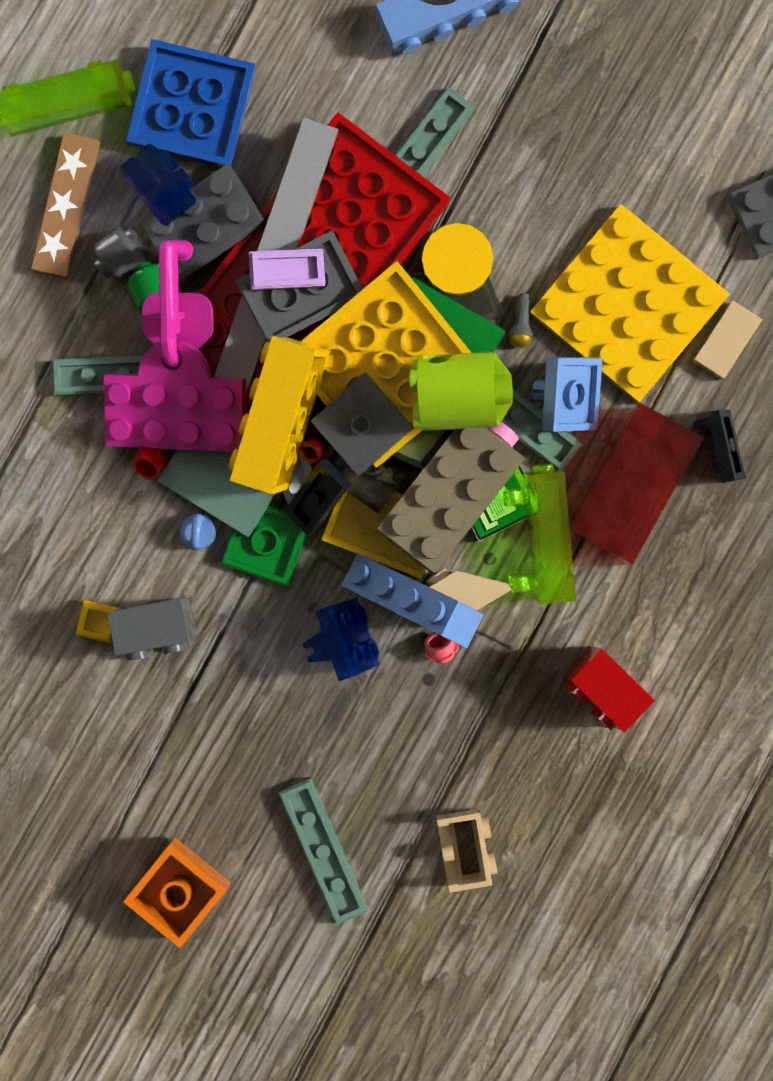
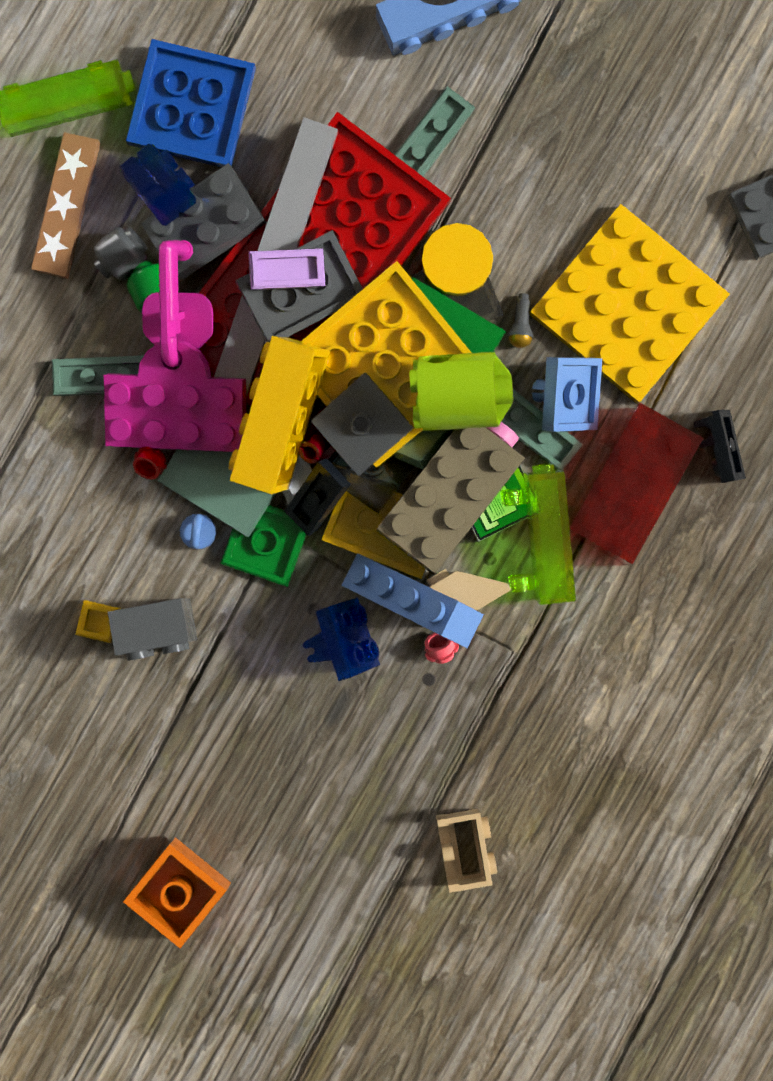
(323, 851): sand green tile -> none
(608, 689): red brick -> none
(727, 340): tan tile -> none

